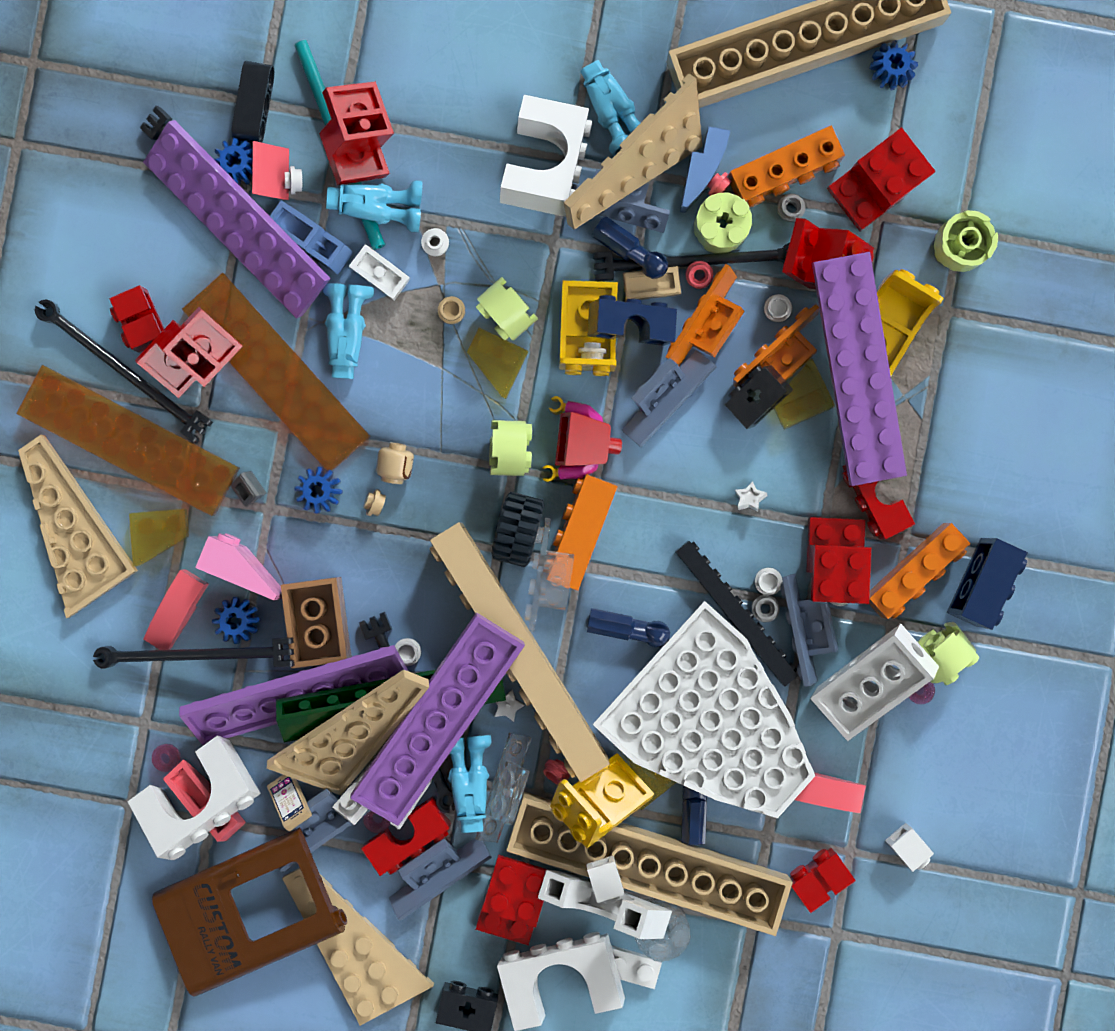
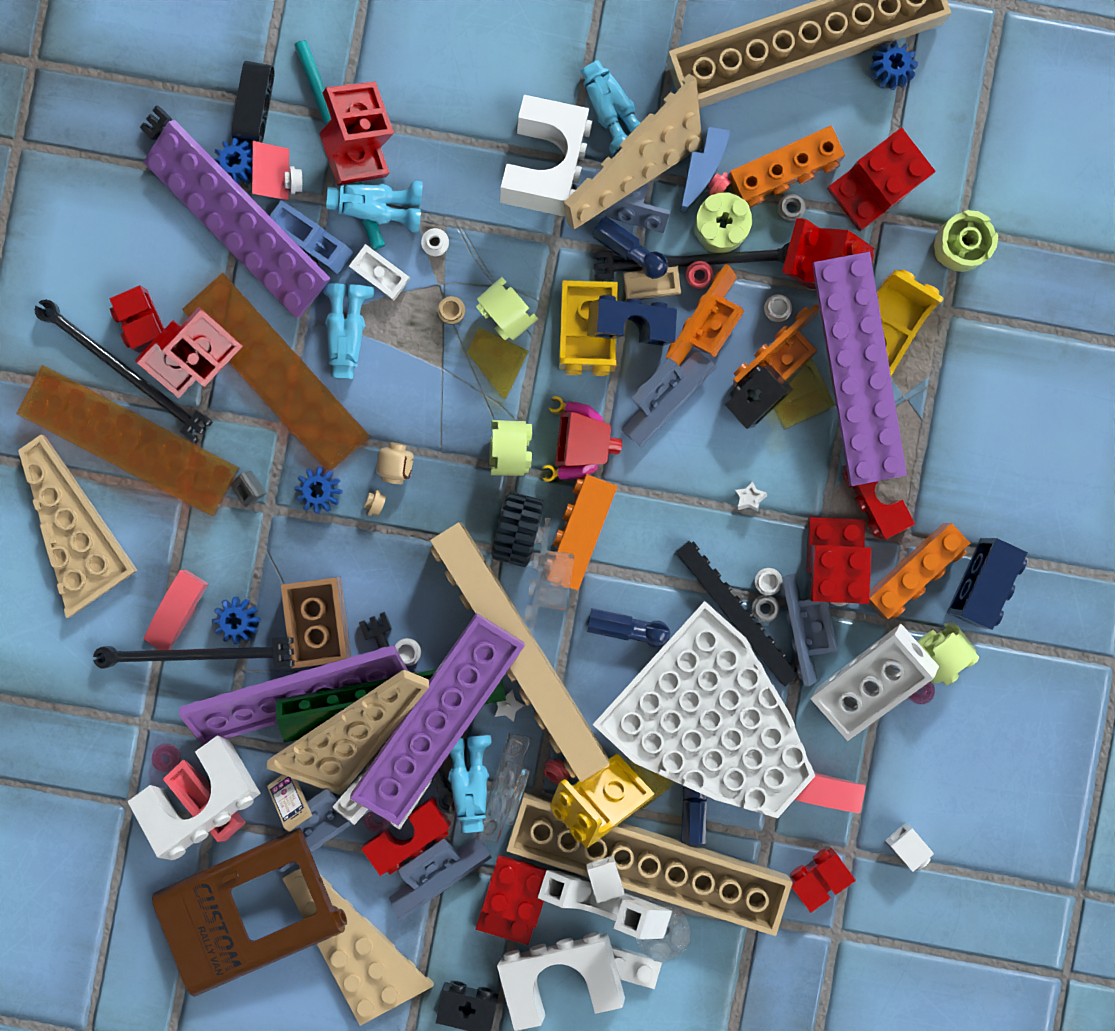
(156, 533): clear yellow wing -> none
(237, 564): bright pink slope -> none
(592, 351): white plate -> none

